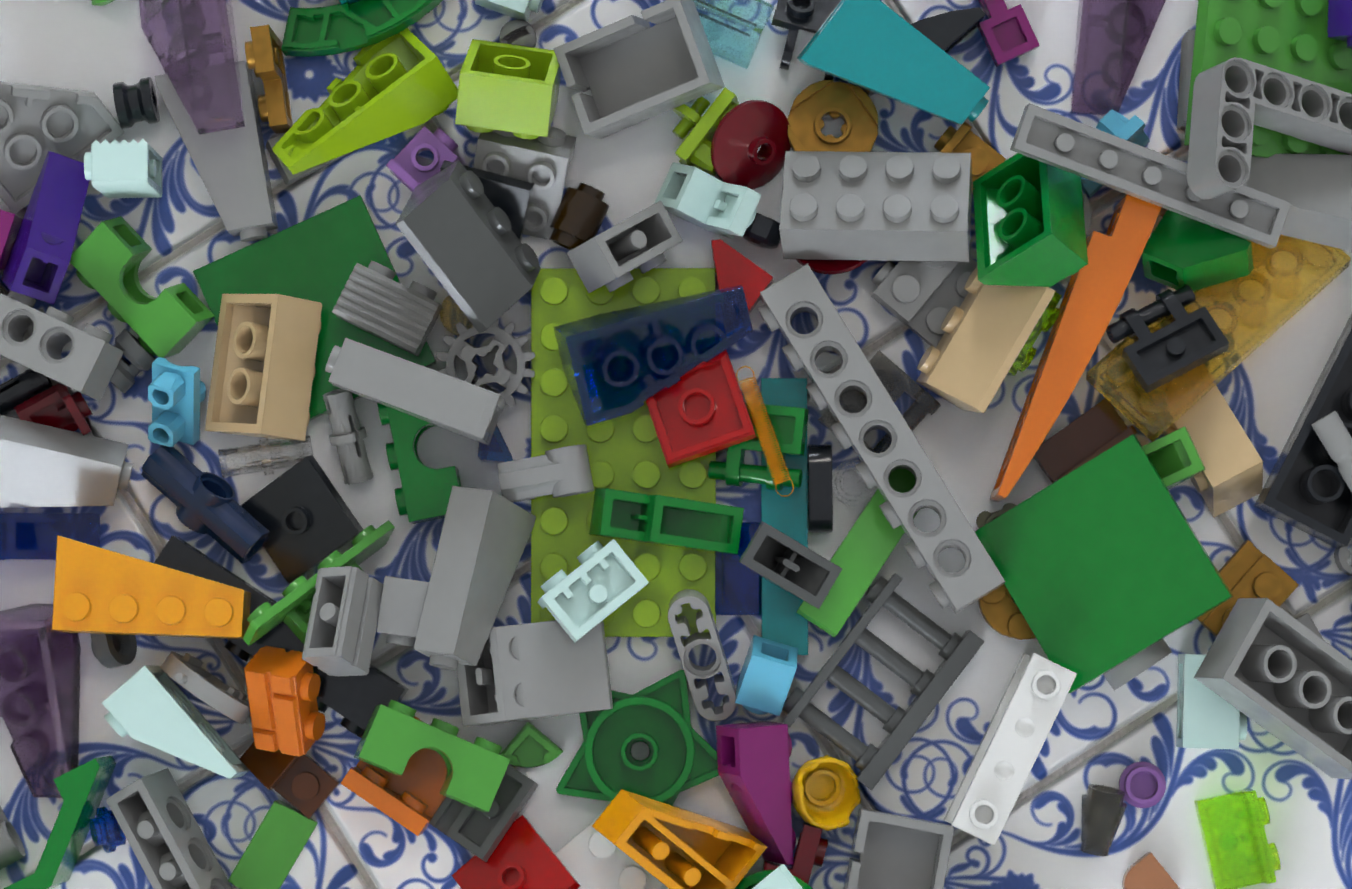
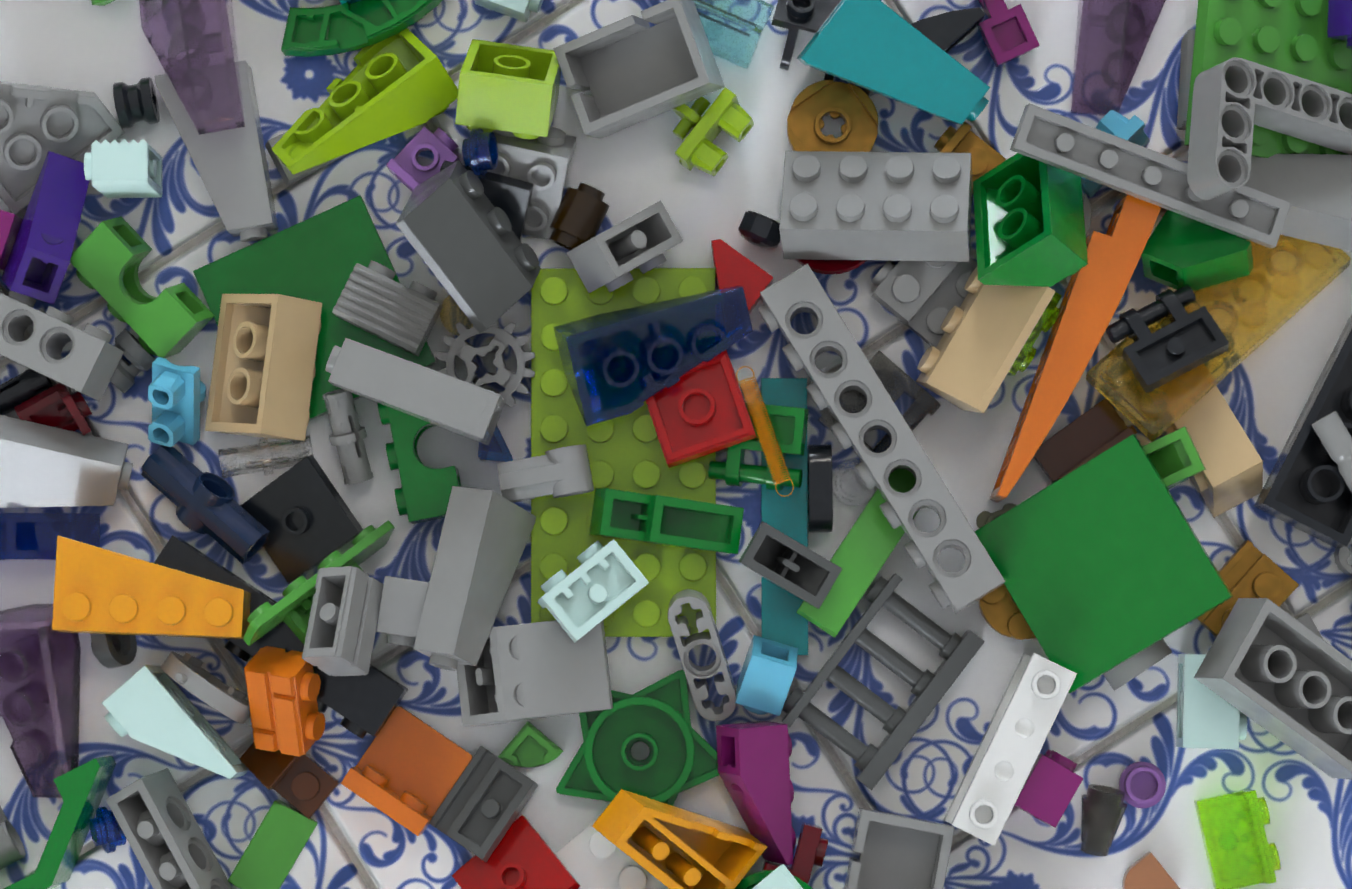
(267, 60): pearl gold plate -> none
(471, 768): bright green arch -> none
(480, 151): none -> clear blue plate
(515, 26): light grey hinge -> none
(708, 201): light aqua brick -> none
(735, 584): clear blue tile -> none
(740, 136): dark red dish -> none
(825, 792): yellow hair -> none
(1049, 788): none -> magenta brick

